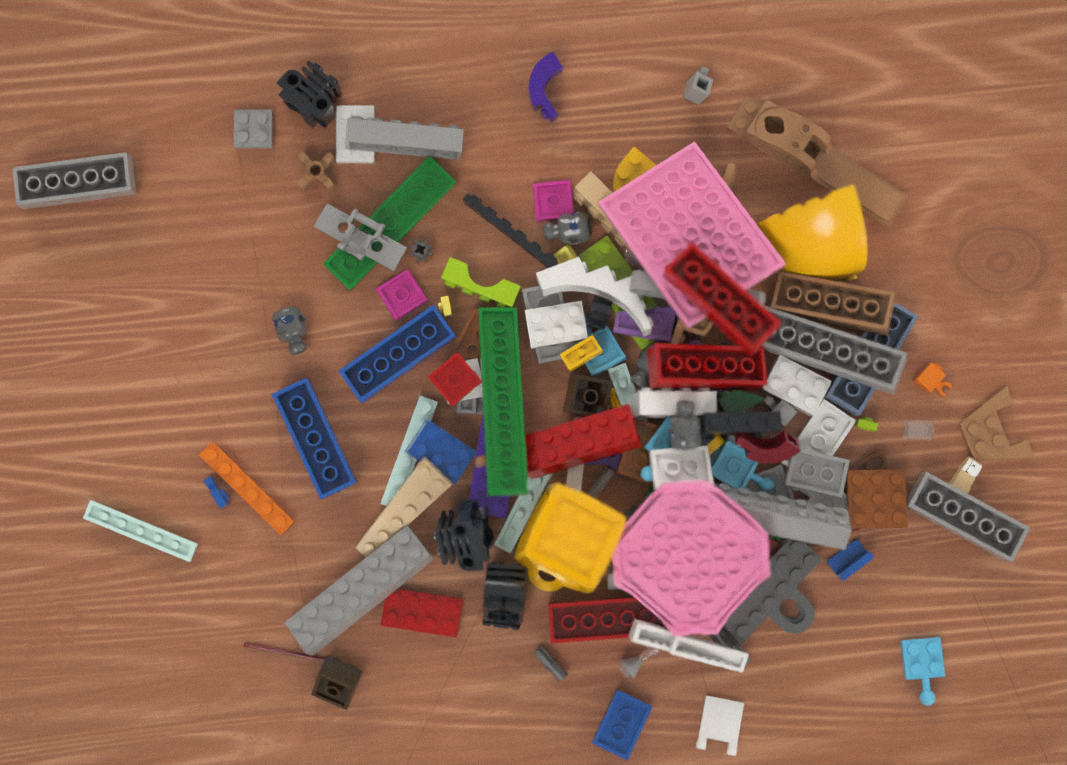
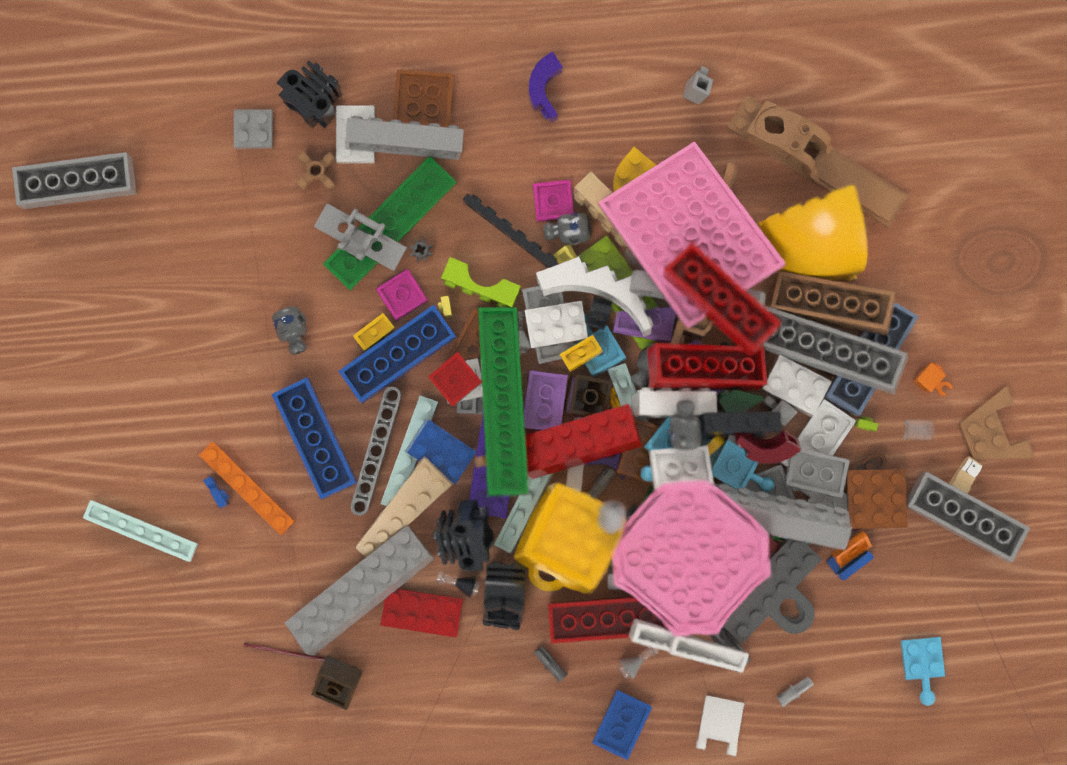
(369, 458): none -> light grey beam
(374, 332): none -> yellow plate
(423, 97): none -> dark orange plate
(467, 585): none -> piece
(524, 343): none -> piece
(544, 400): none -> medium lavender plate
(611, 517): none -> light grey head
(794, 691): none -> light grey axle
(854, 548): none -> orange plate

